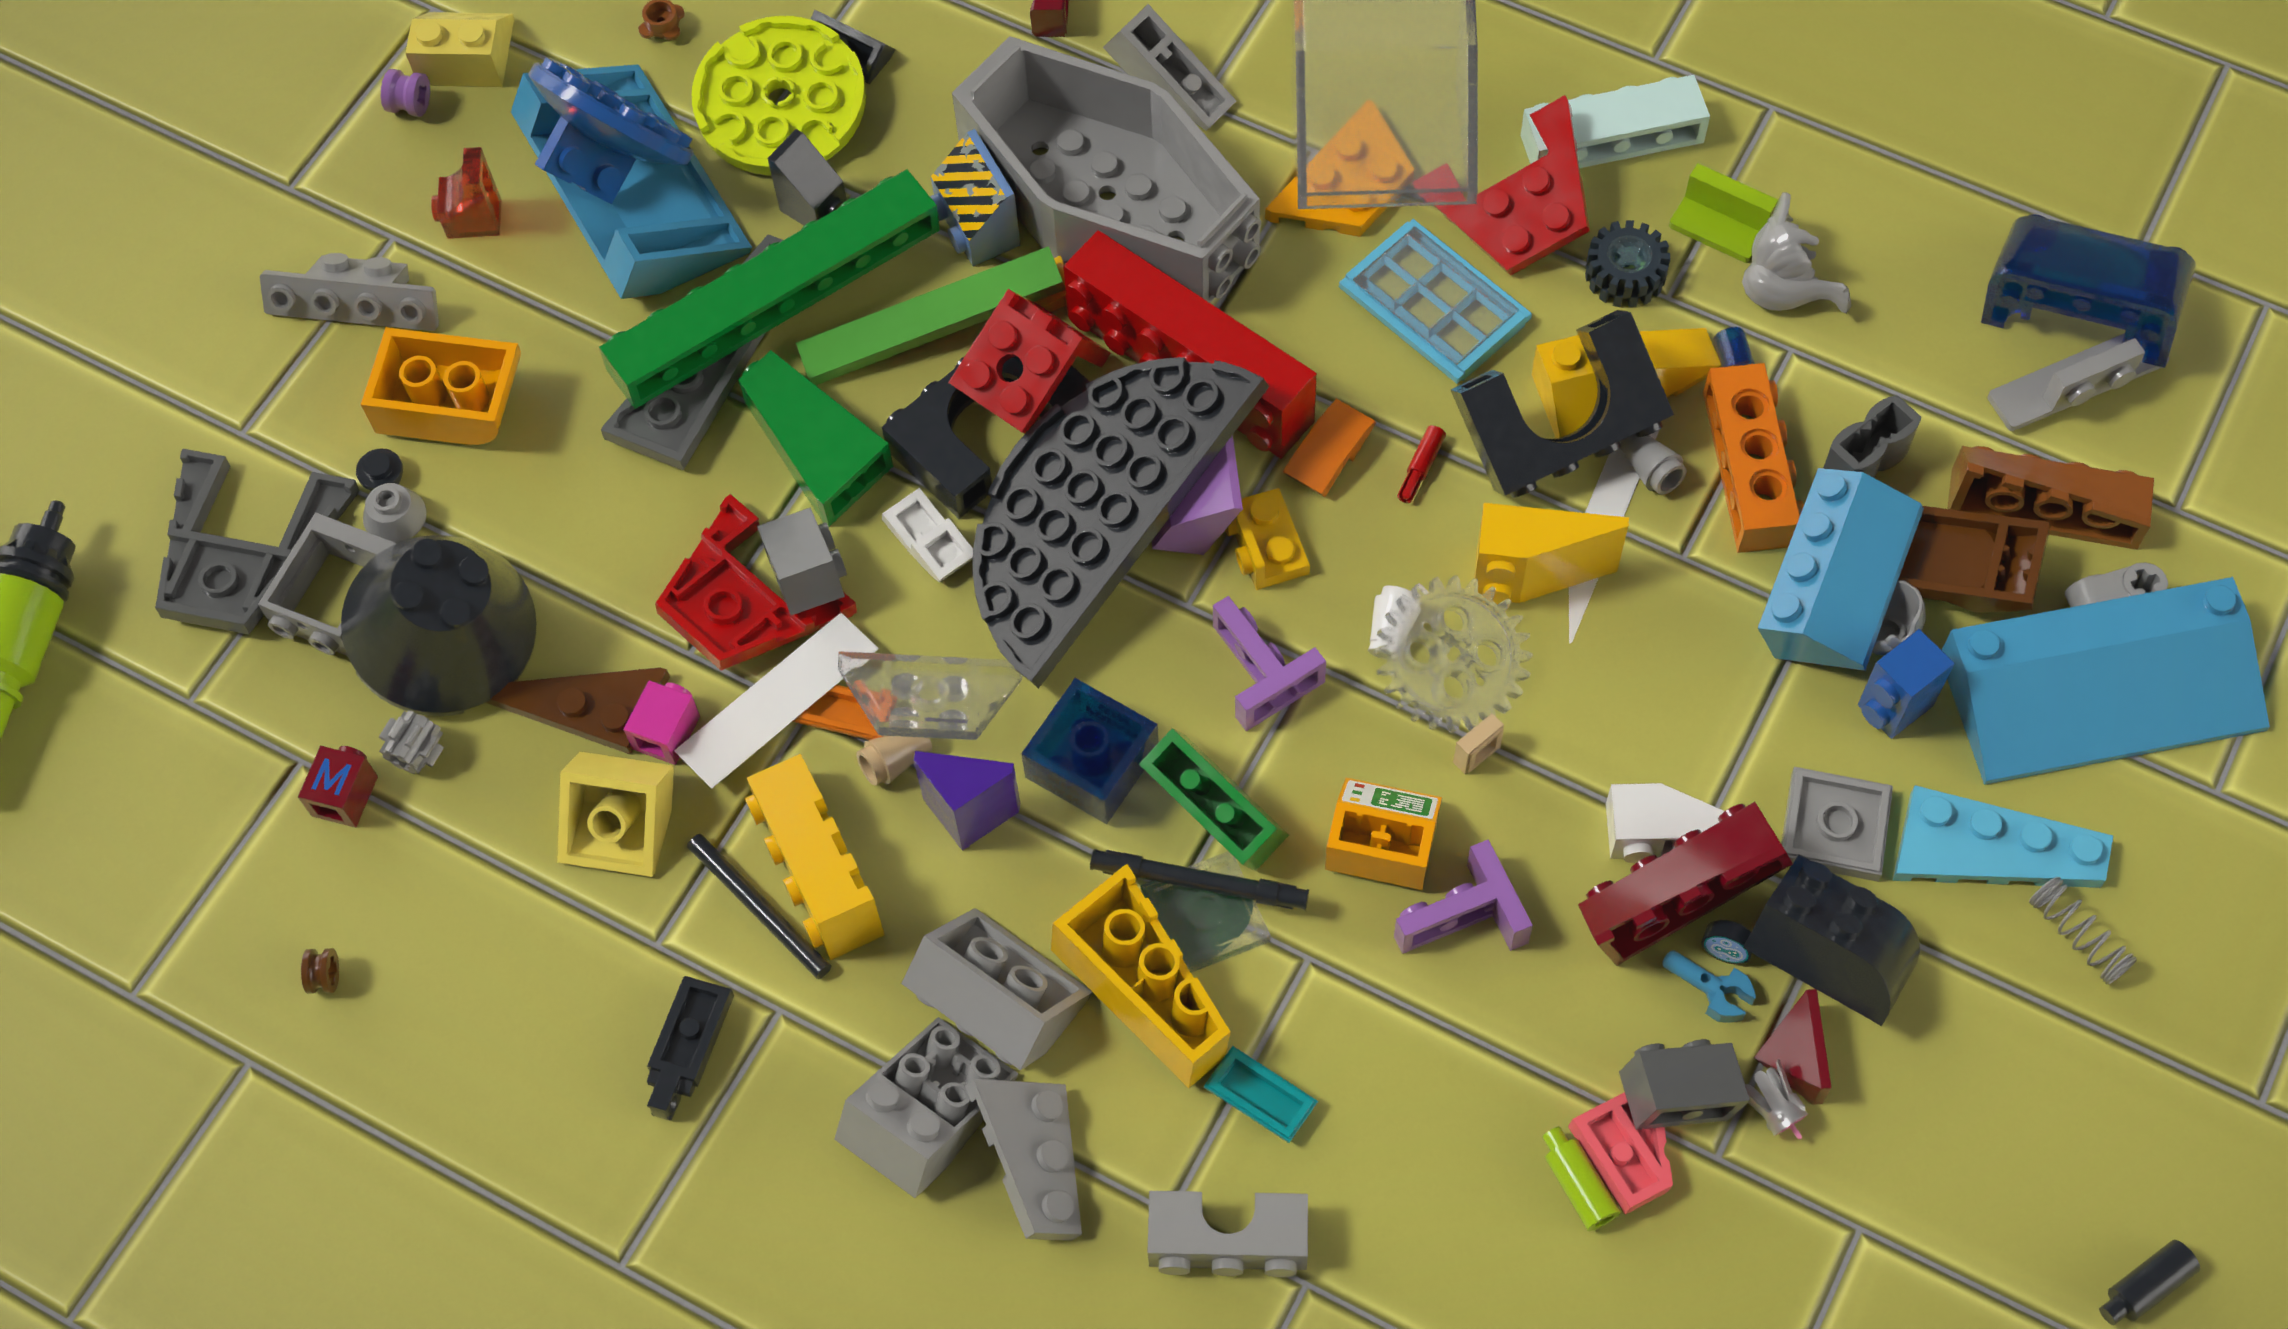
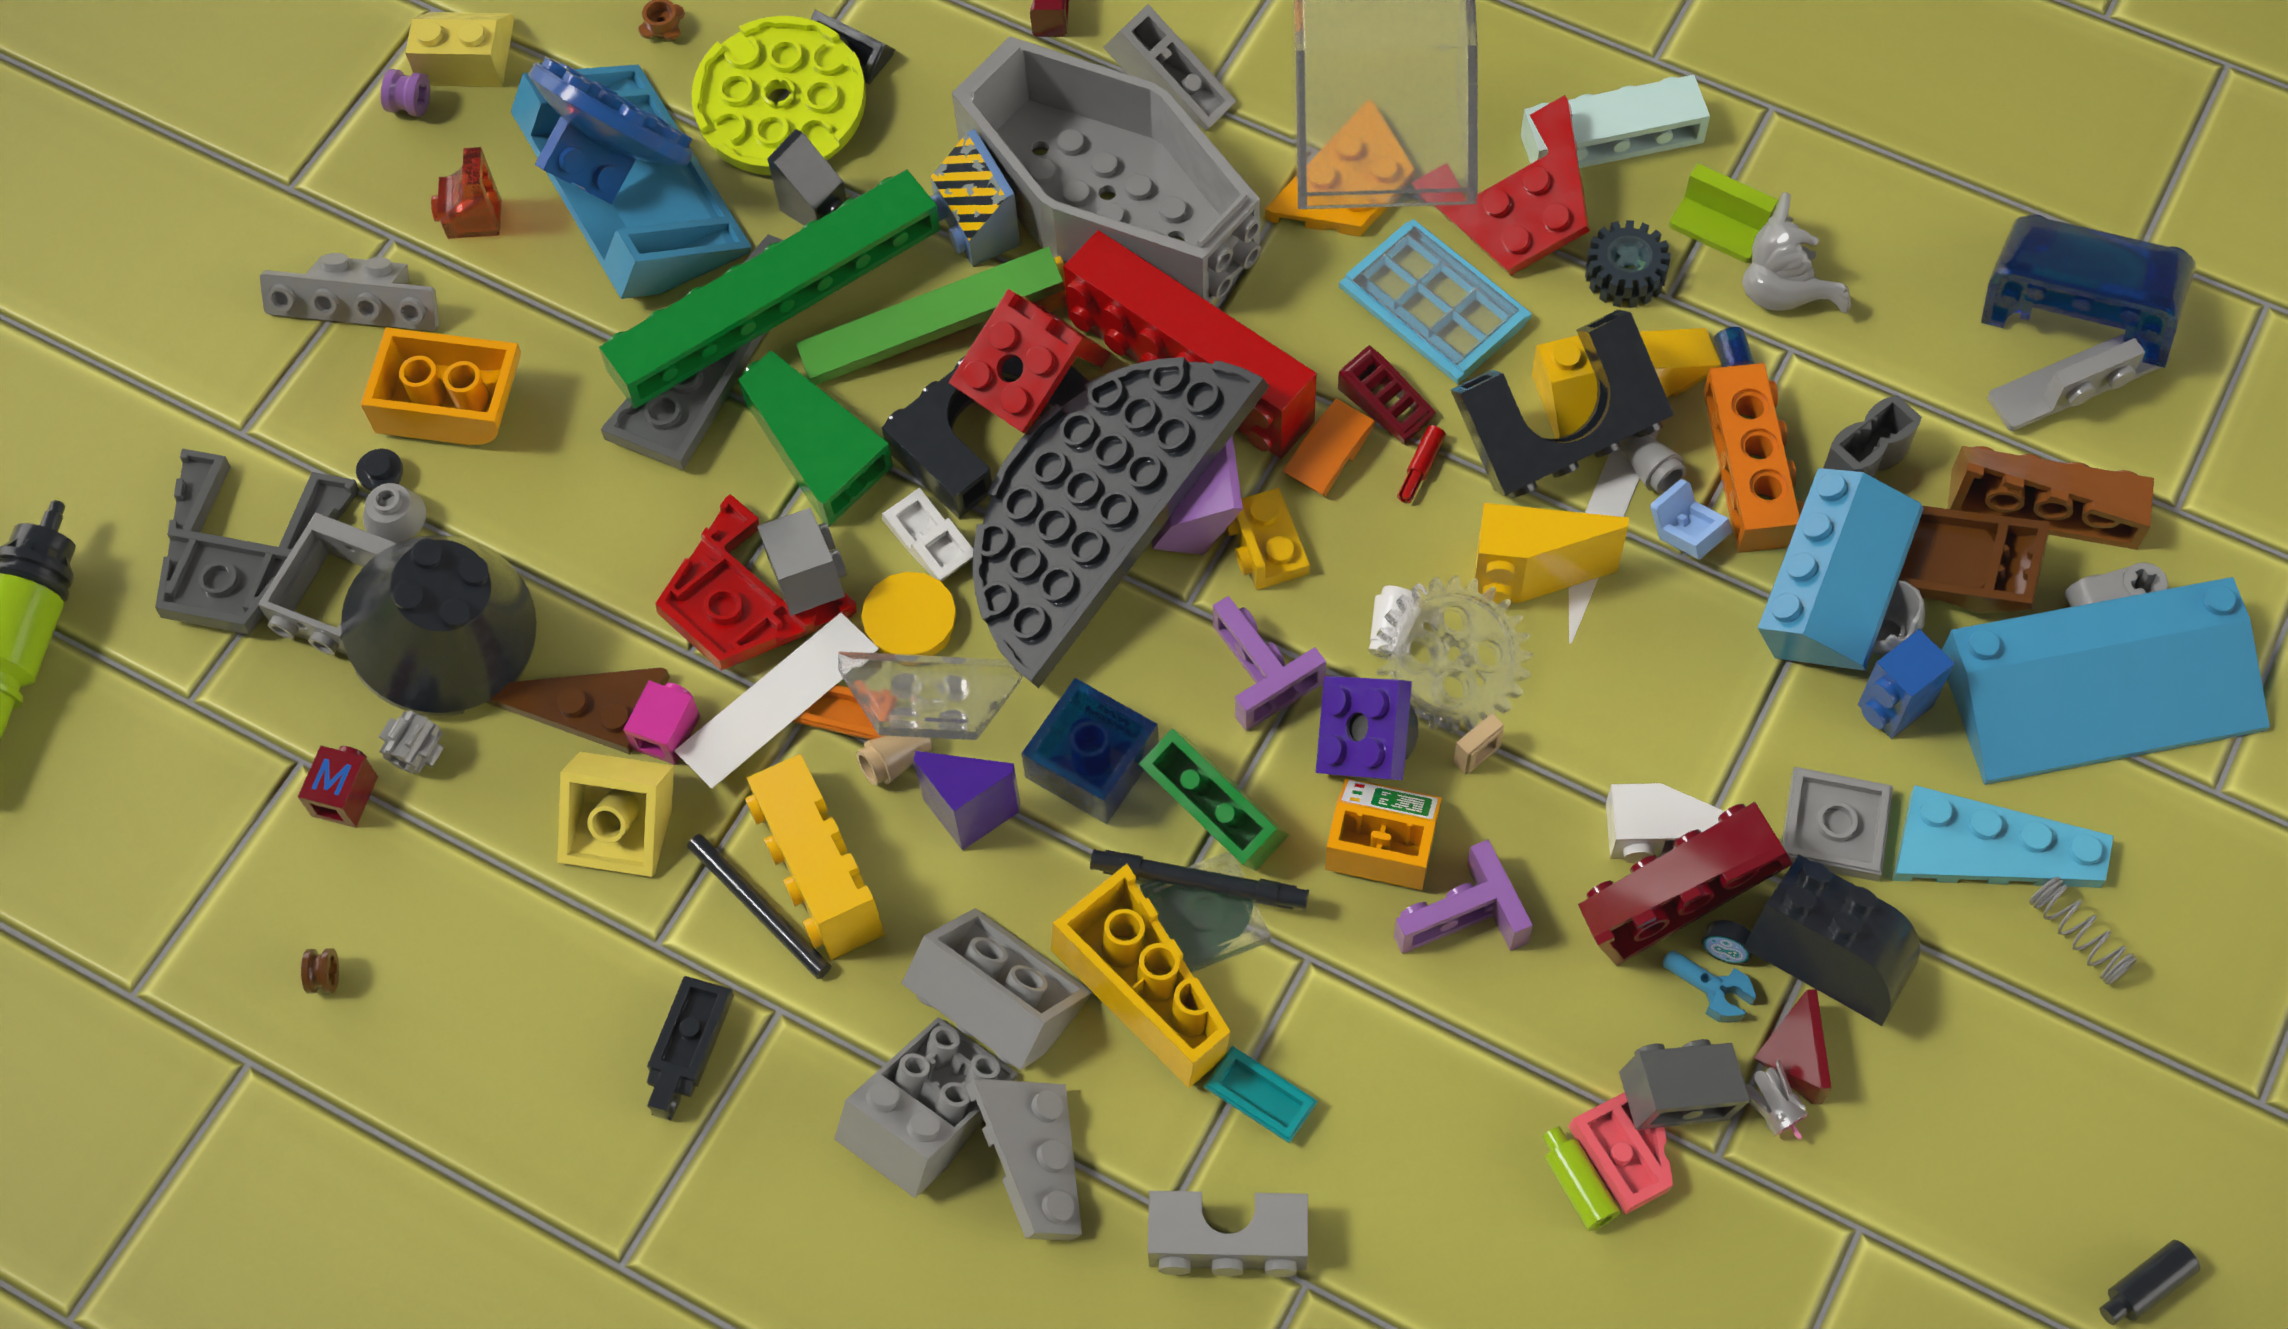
(909, 615): none -> yellow tile
(1366, 727): none -> dark purple piece
(1381, 371): none -> dark red slope
(1688, 523): none -> light blue bracket

